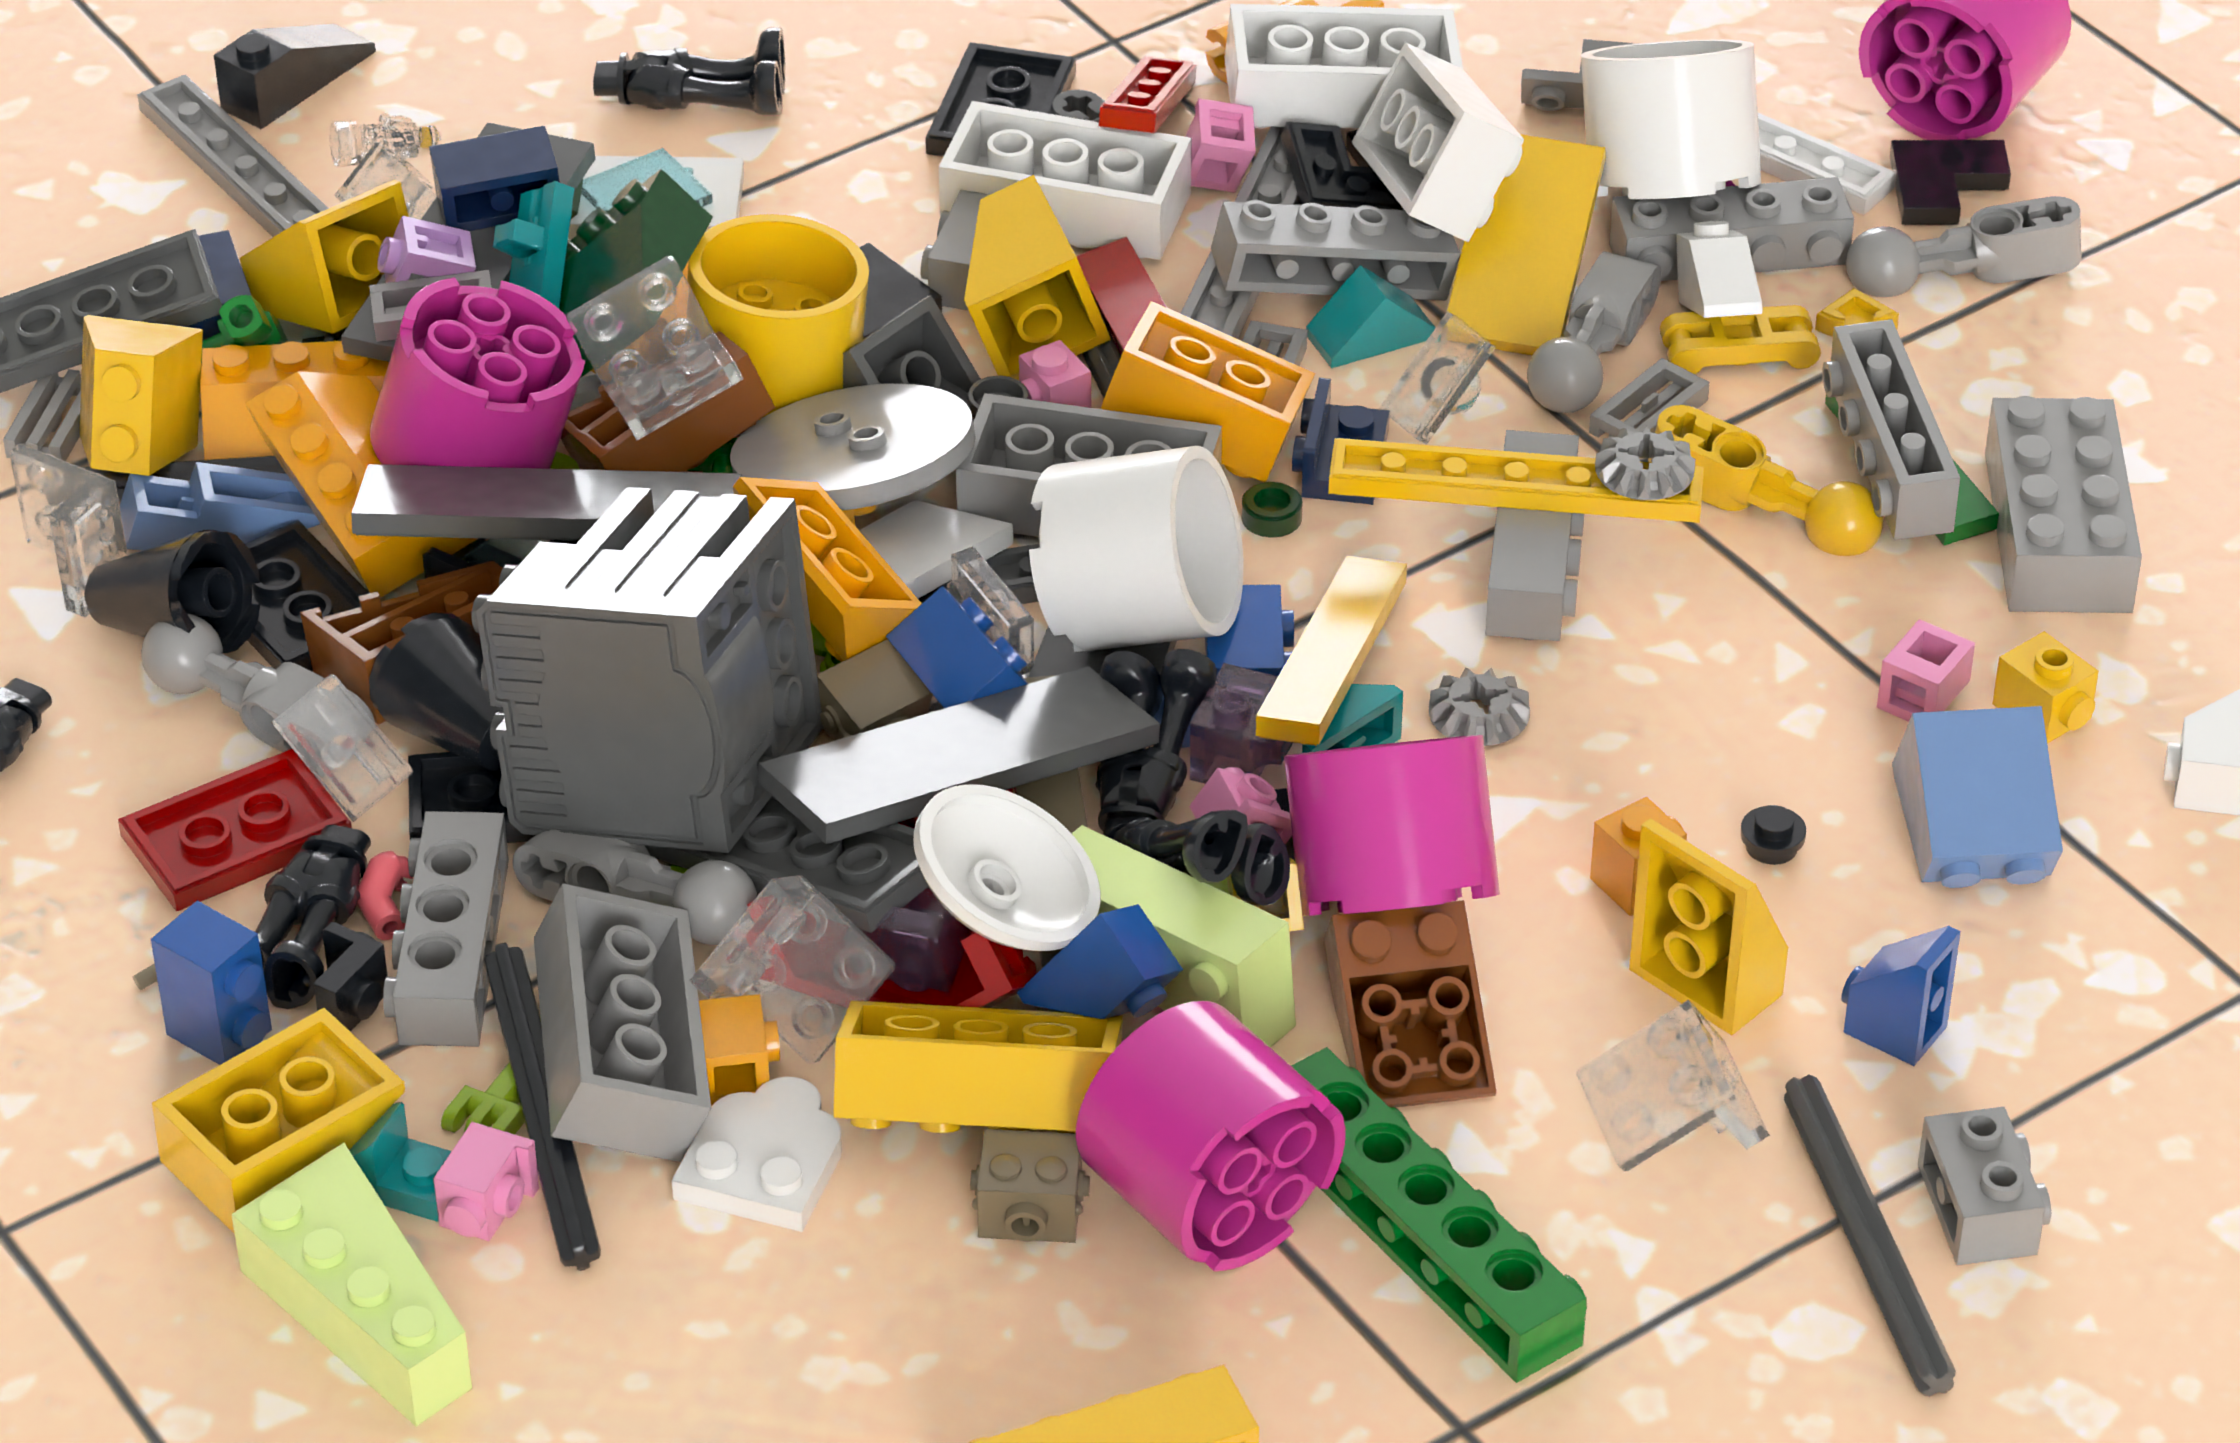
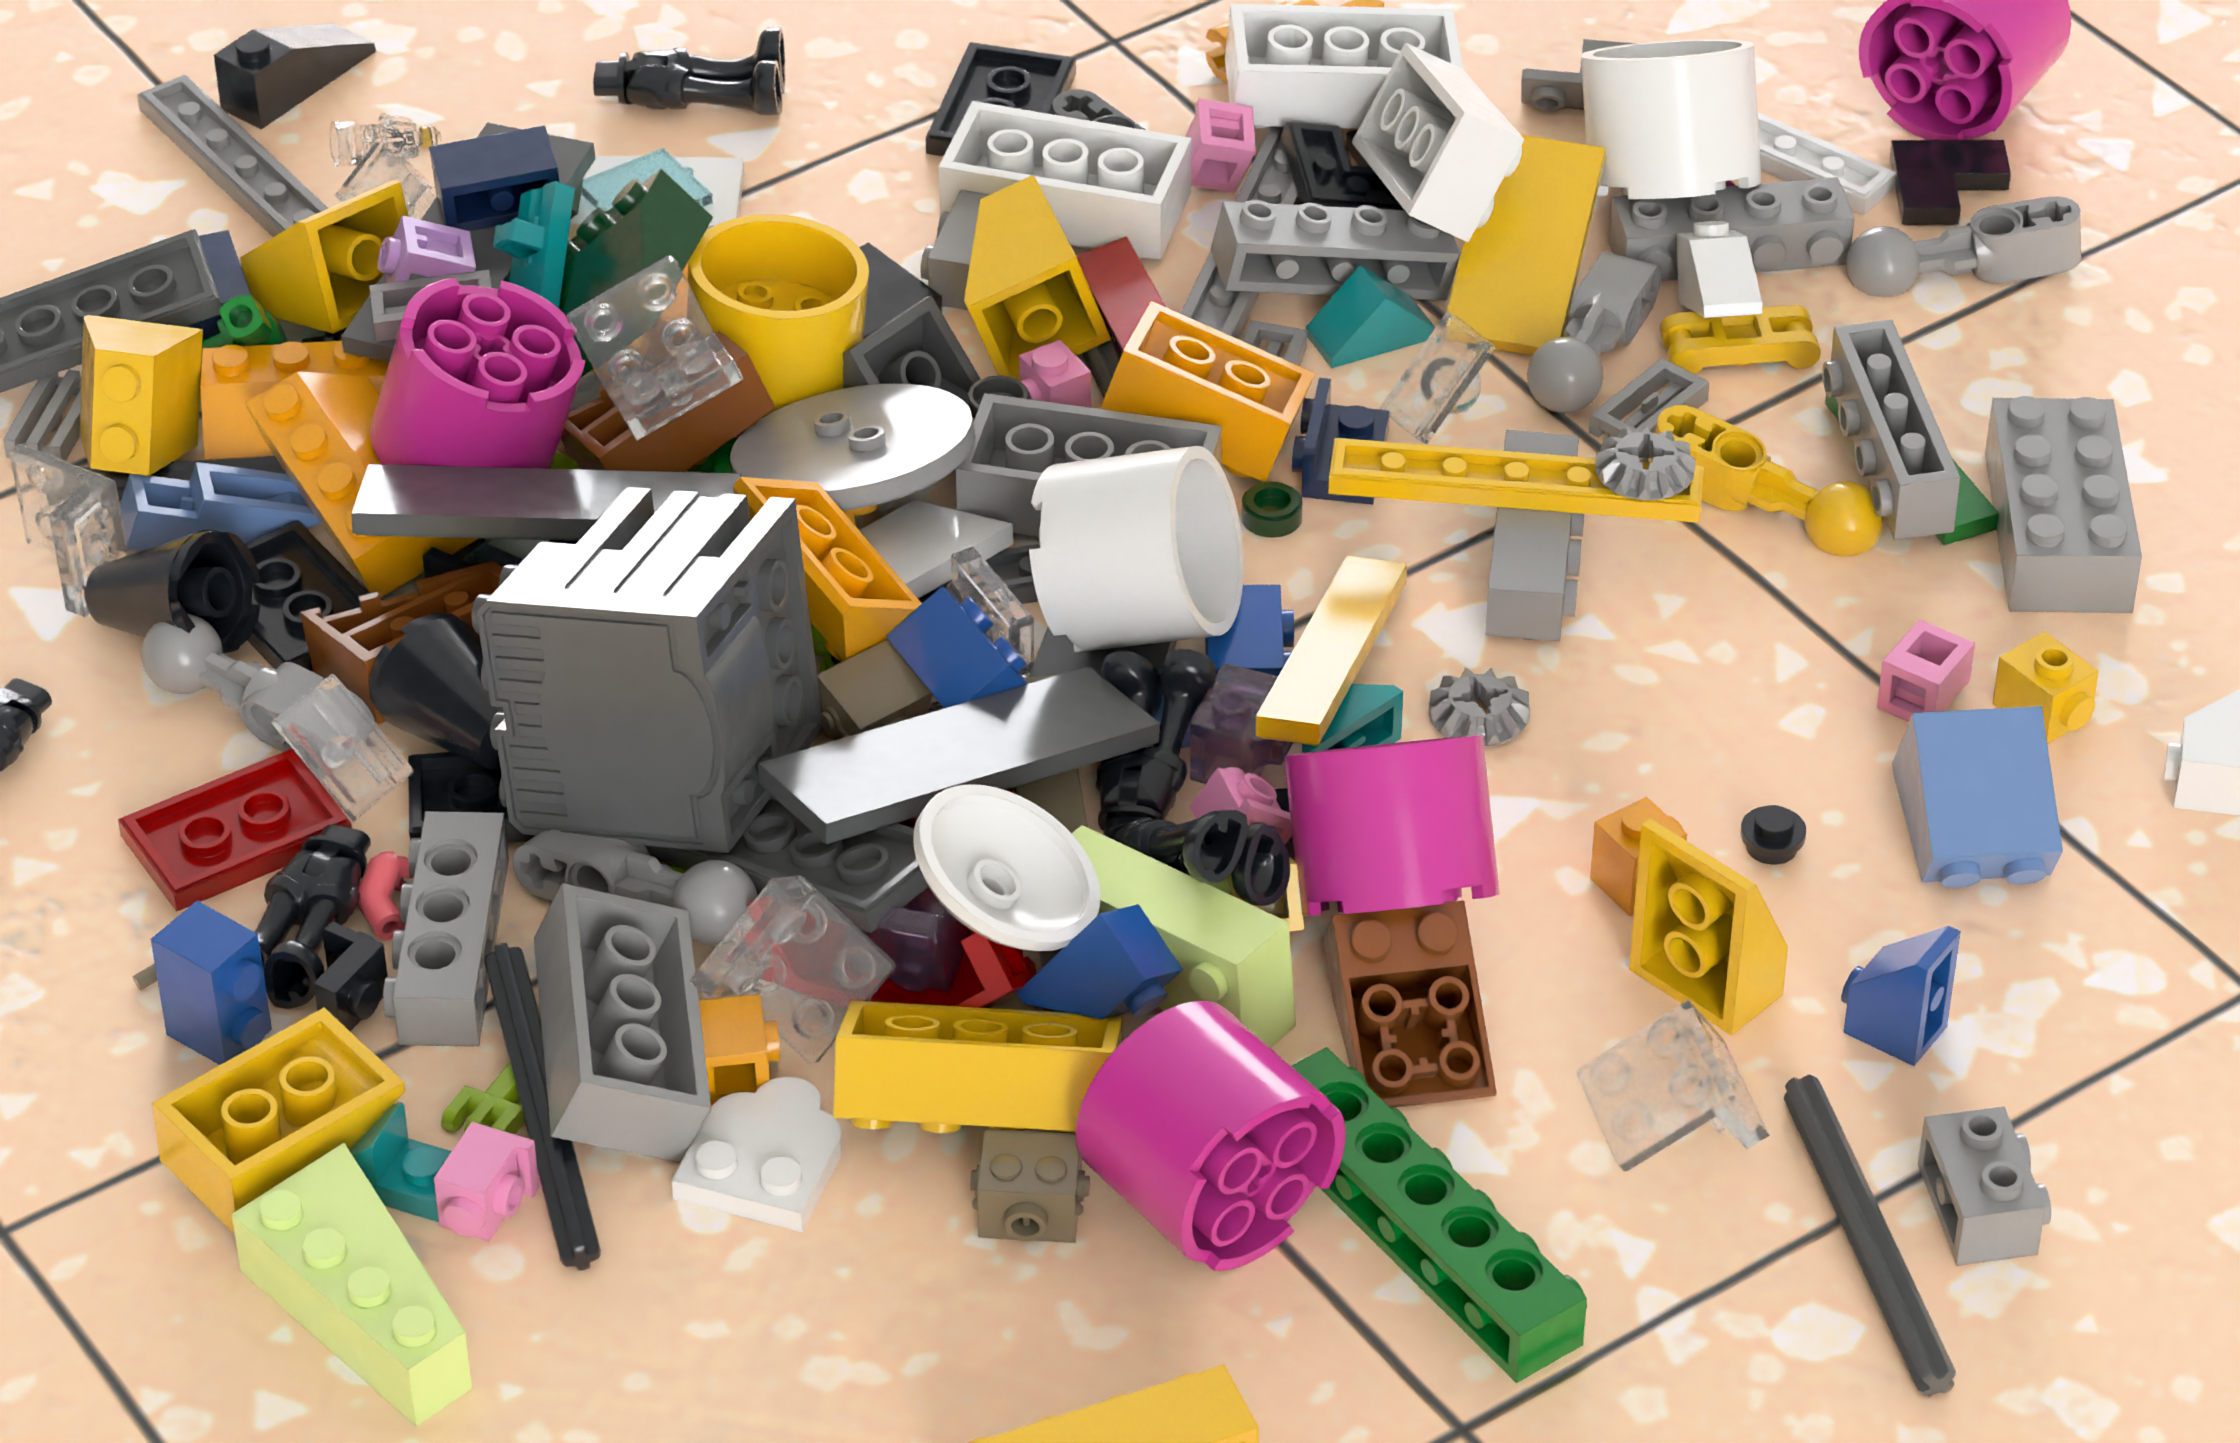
(1148, 94): tile -> none
(1853, 309): yellow tile -> none

